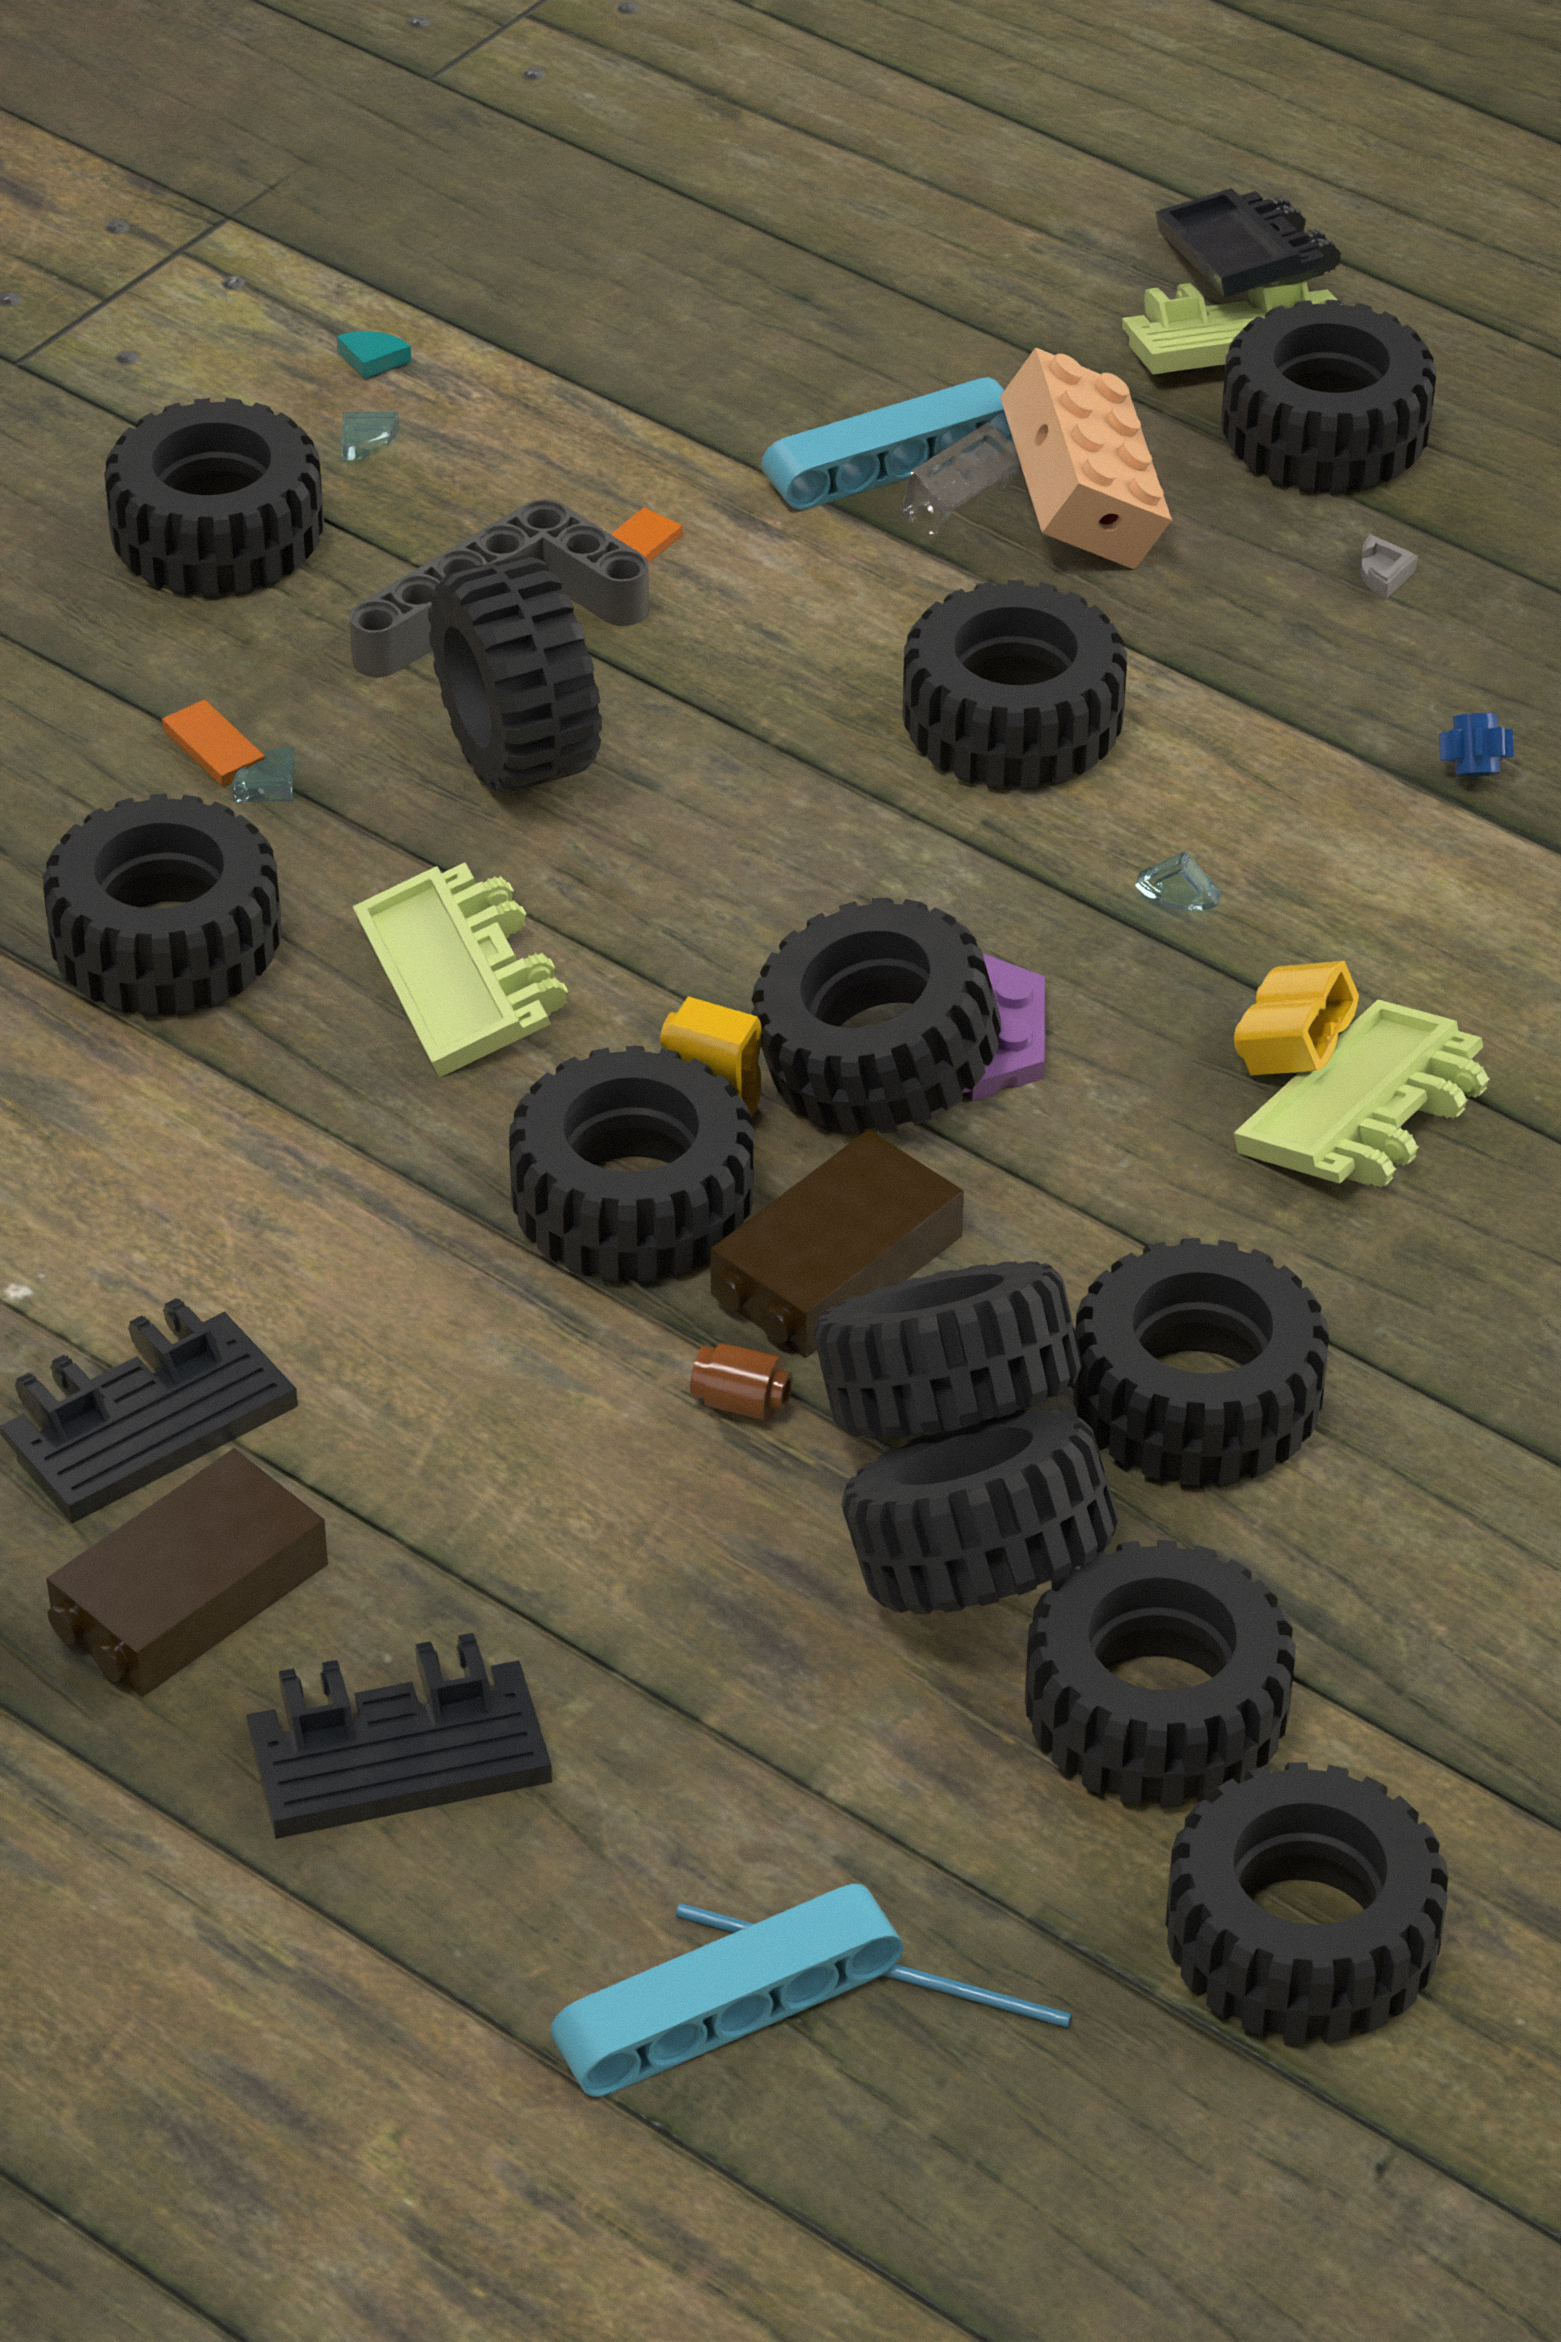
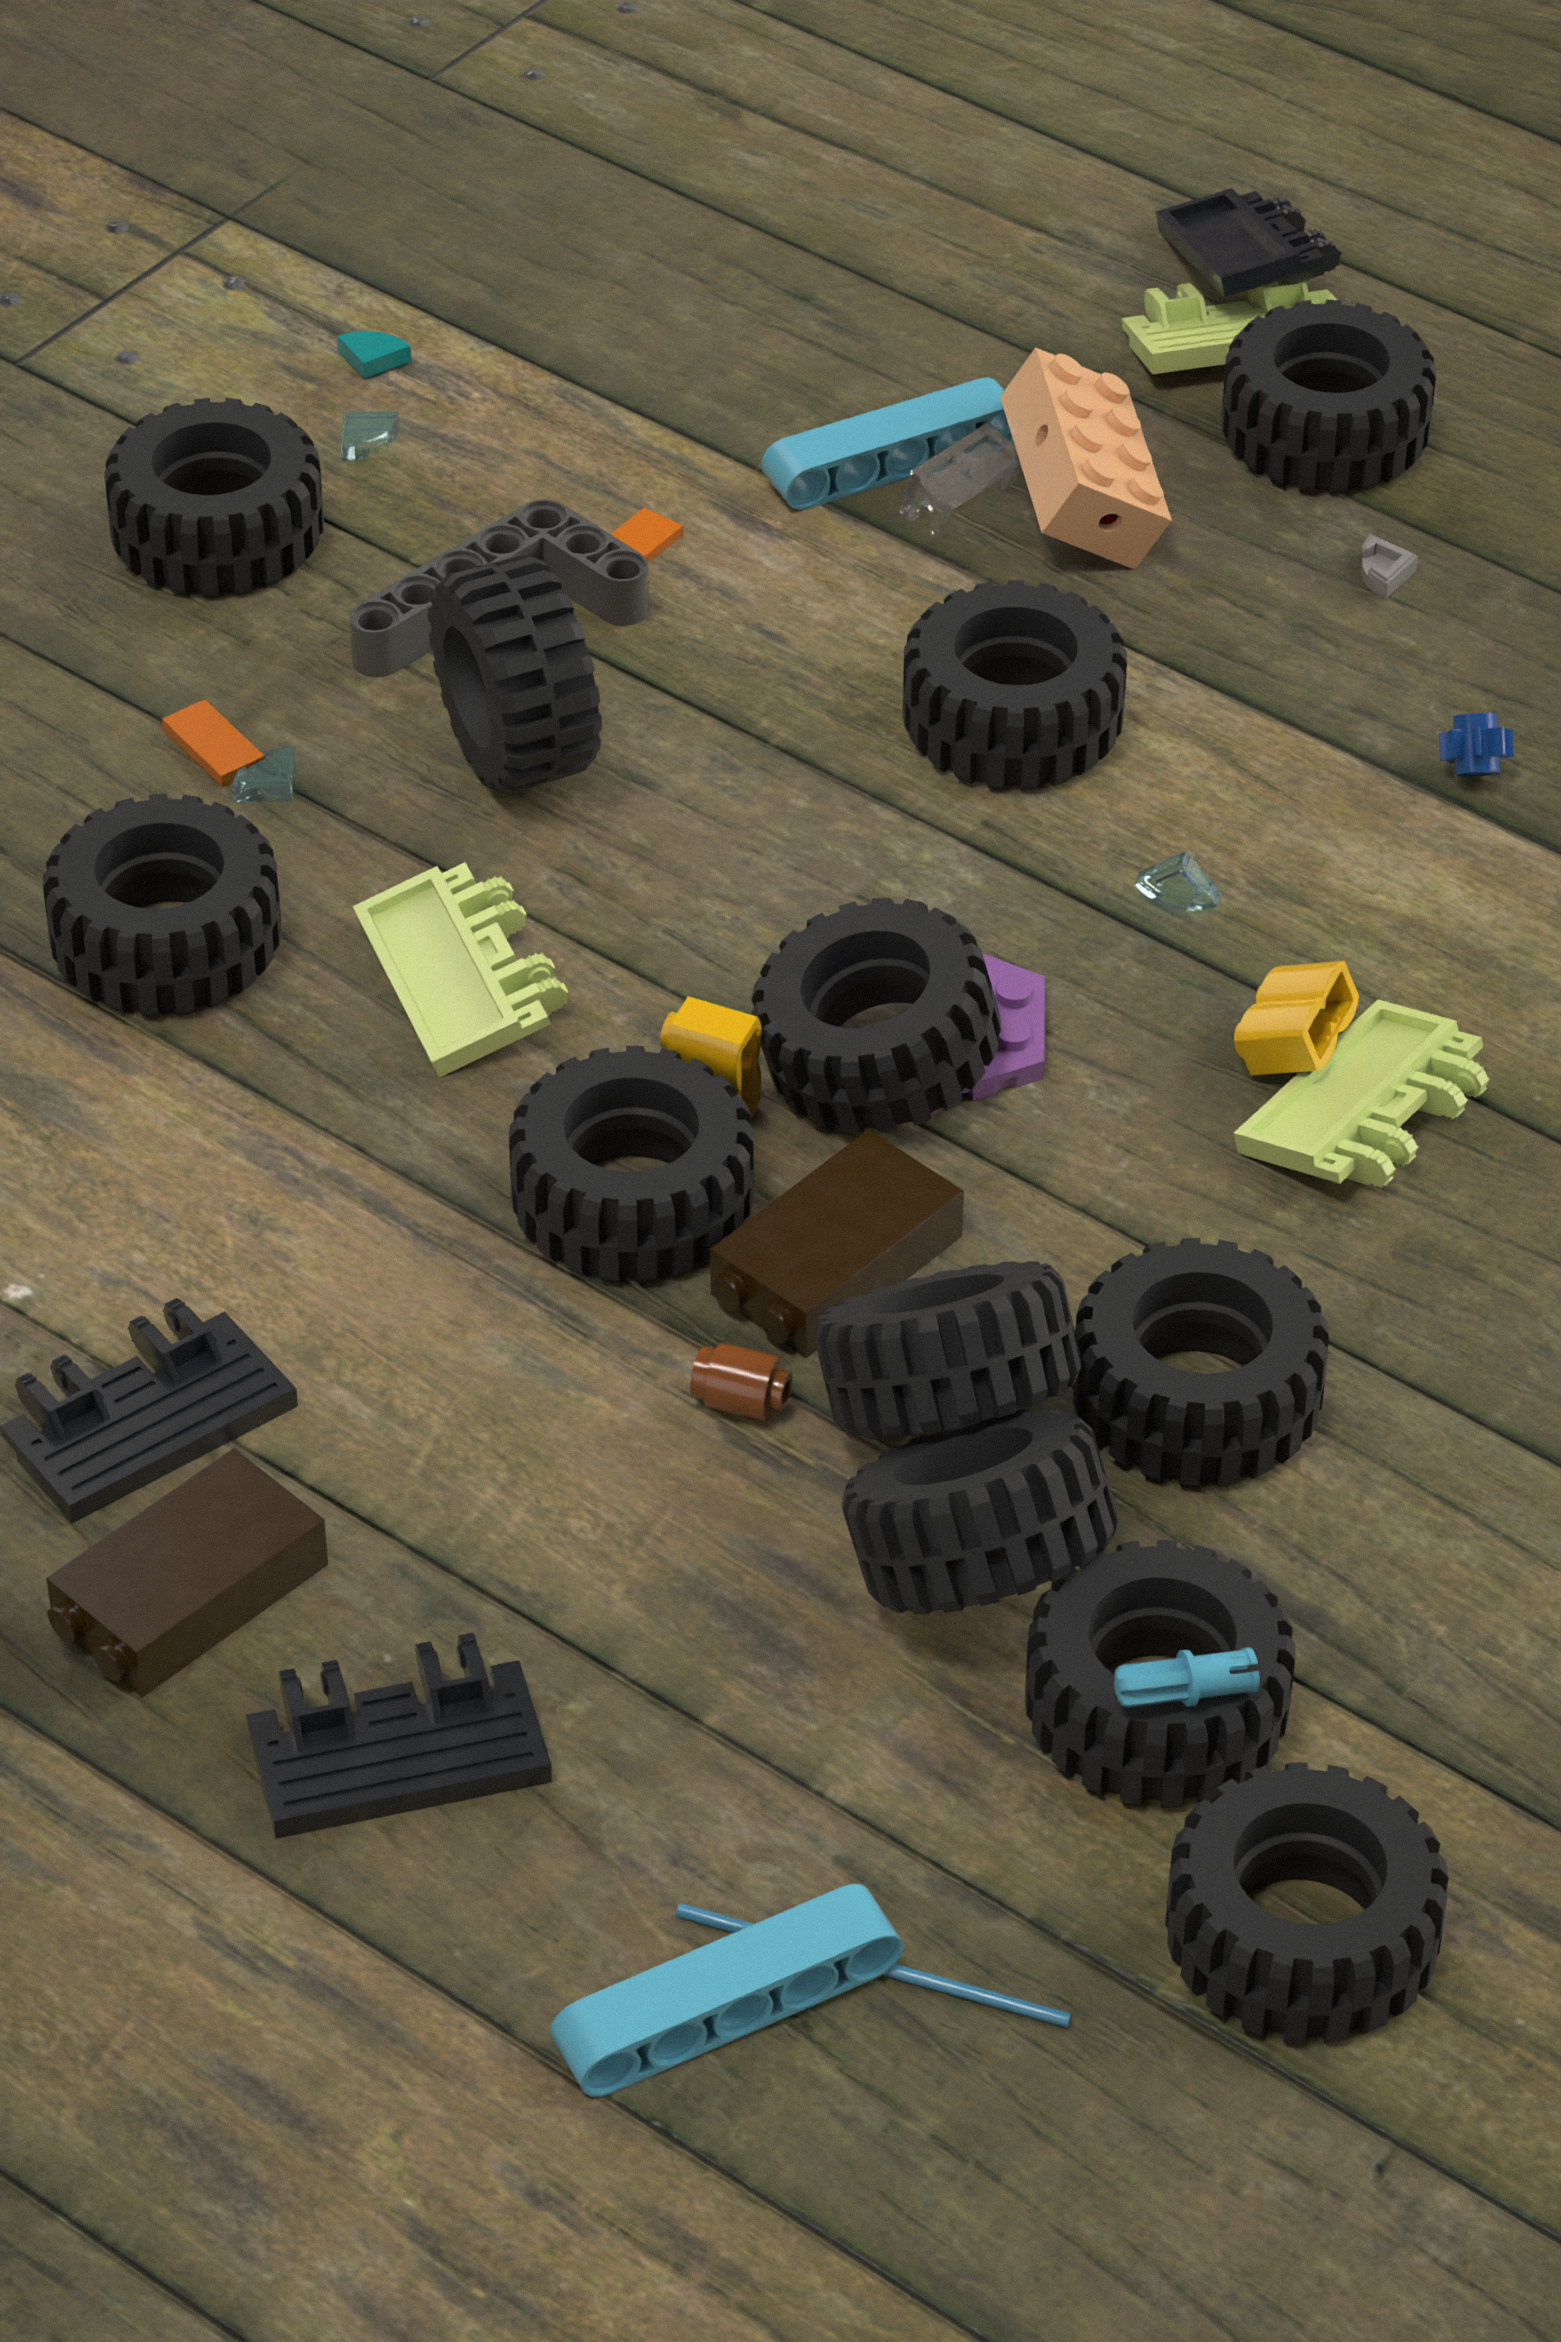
(1186, 1678): none -> medium azure axle

